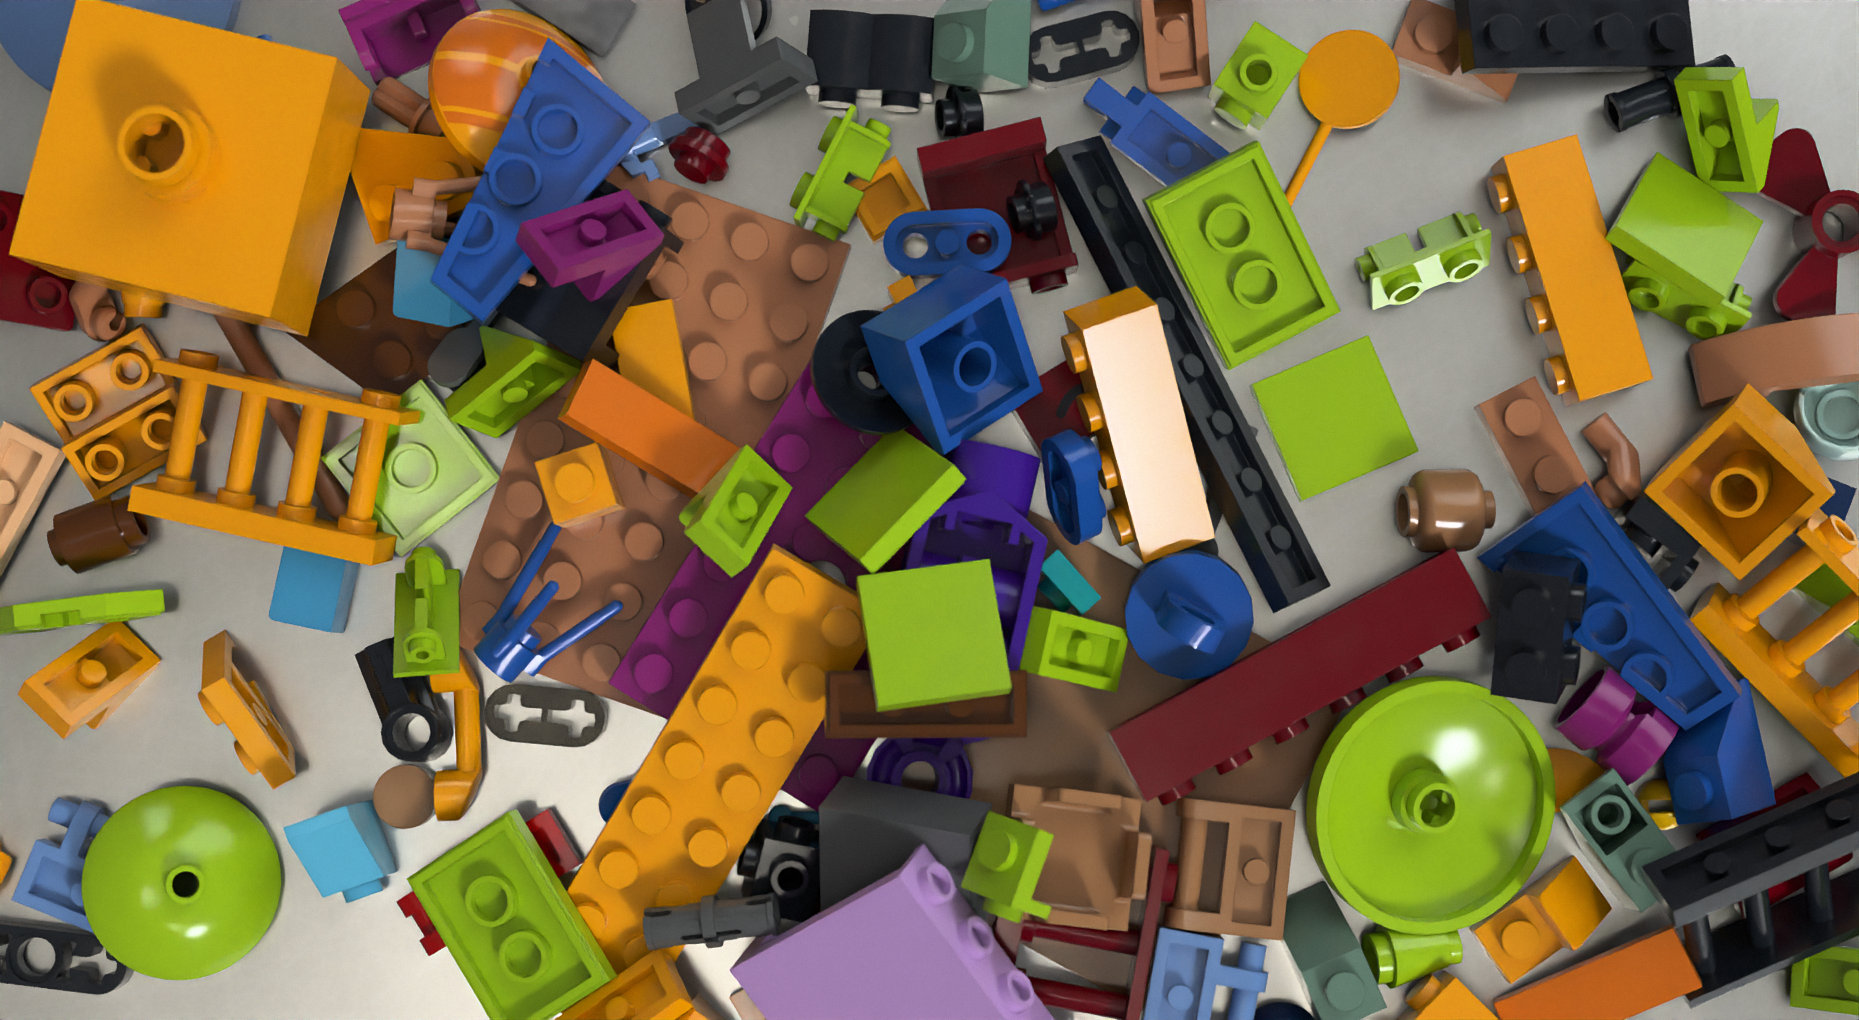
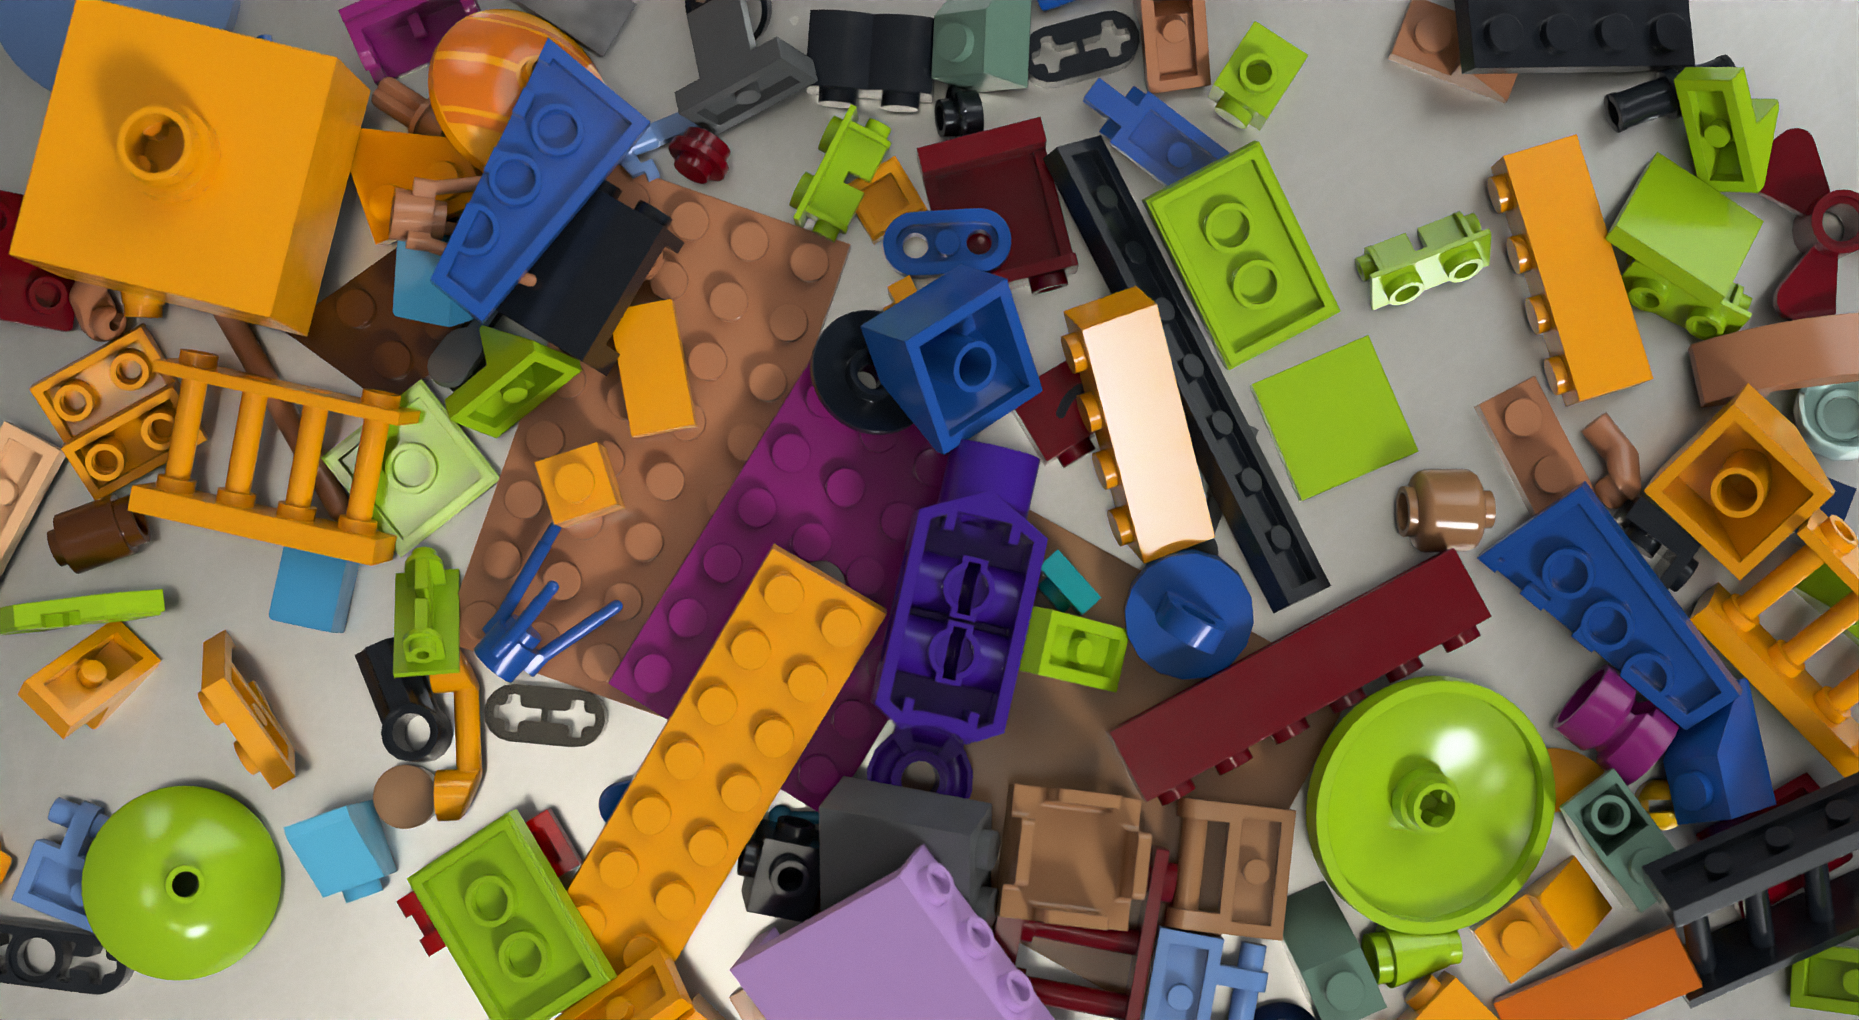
(590, 242): magenta slope -> none
(644, 429): orange tile -> none
(712, 921): dark grey pin -> none
(735, 510): lime slope -> none
(853, 714): reddish brown tile -> none
(885, 499): lime tile -> none
(933, 635): lime tile -> none
(1008, 867): lime bracket -> none
(1032, 209): black plate -> none
(1073, 485): blue plate -> none
(1345, 86): light orange piece -> none
(1536, 627): black brick -> none

